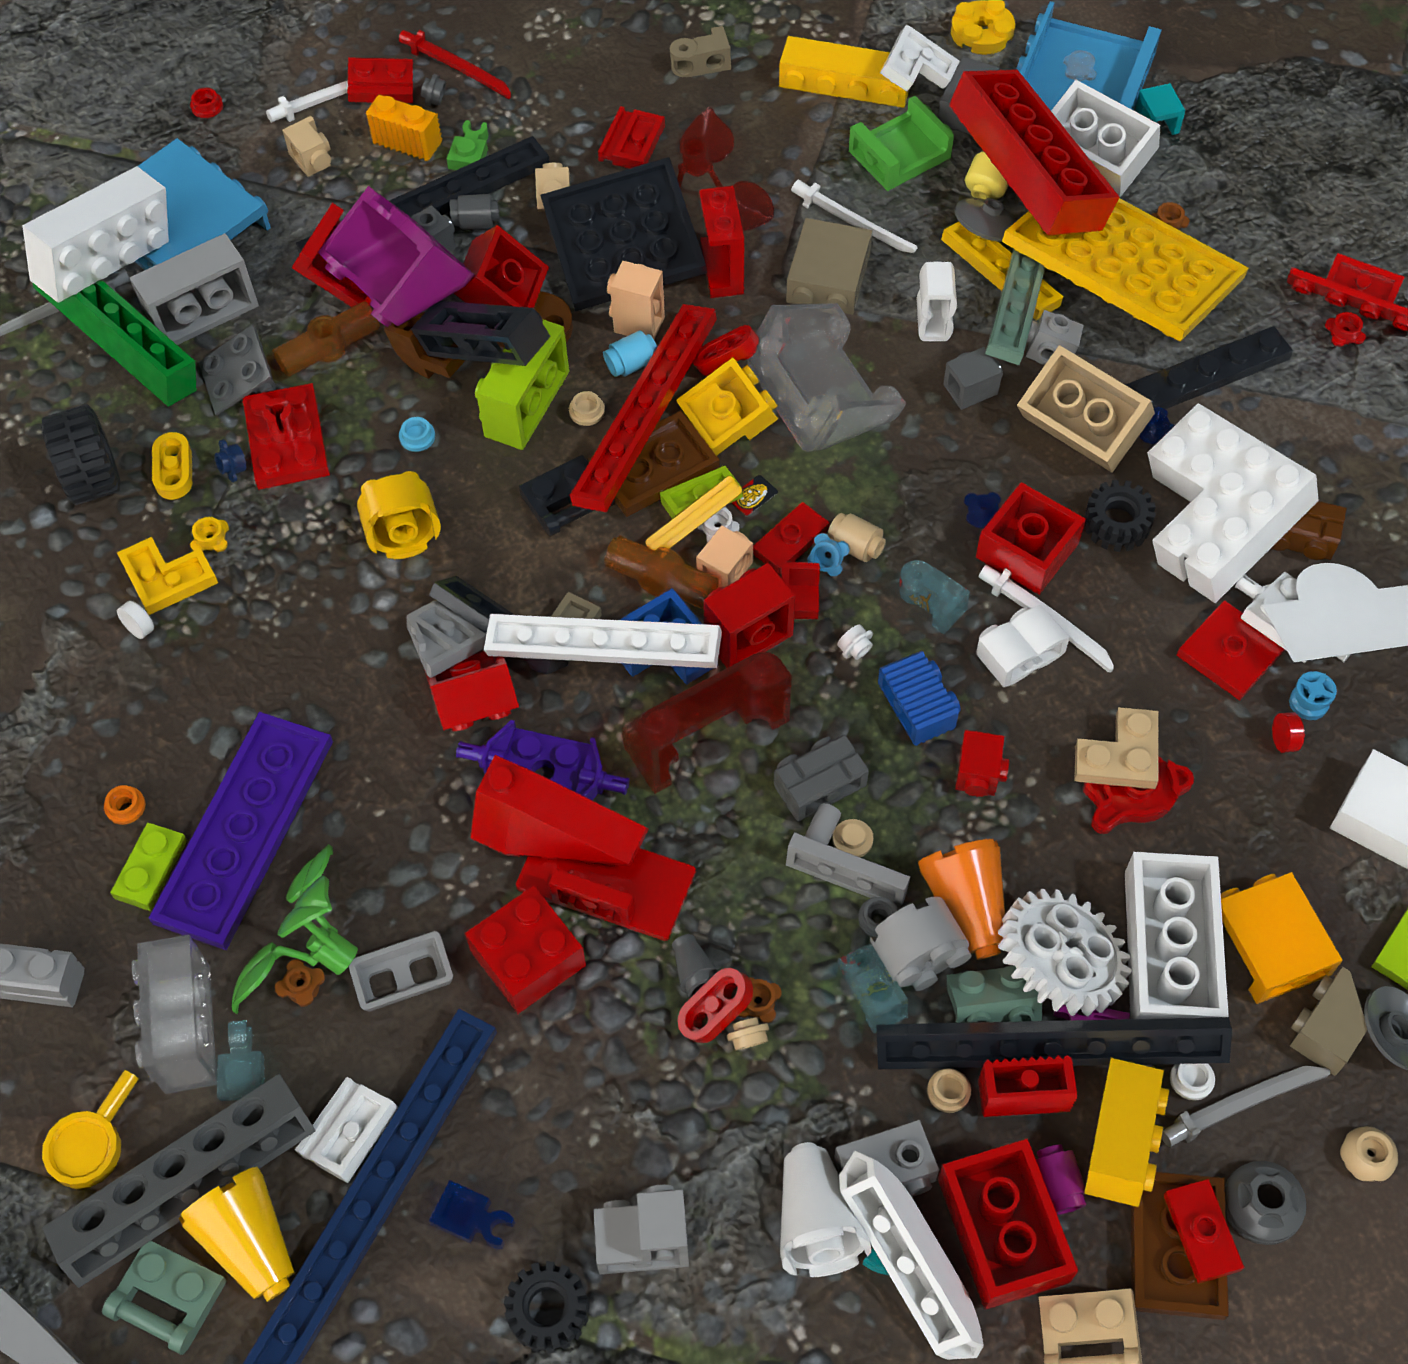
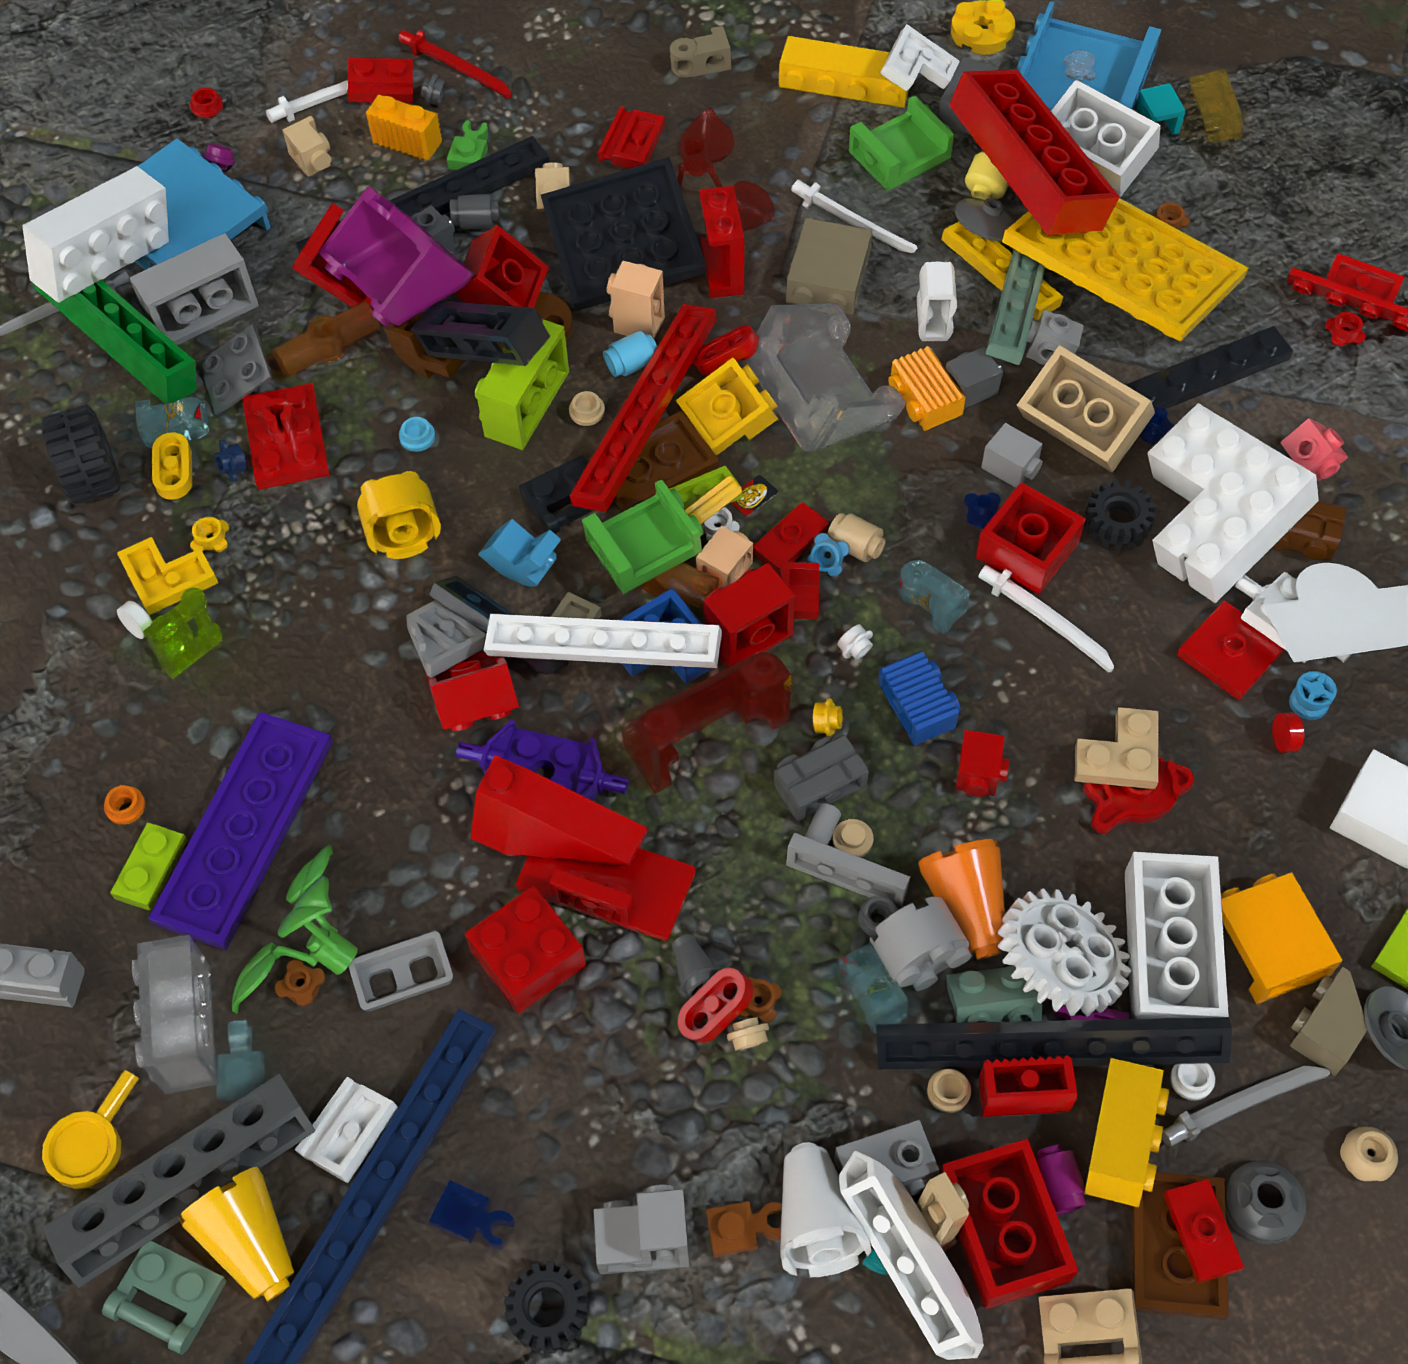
(173, 638): none -> clear neon green plate
(184, 417): none -> clear light blue leg
(219, 155): none -> magenta plate
(519, 554): none -> dark azure brick
(645, 538): none -> bright green panel
(735, 1228): none -> dark orange plate
(827, 717): none -> yellow plate
(926, 388): none -> light orange brick
(944, 1209): none -> tan plate
(1012, 456): none -> light grey brick
(1021, 645): white brick -> none
(1217, 105): none -> clear yellow hinge
(1316, 448): none -> coral brick

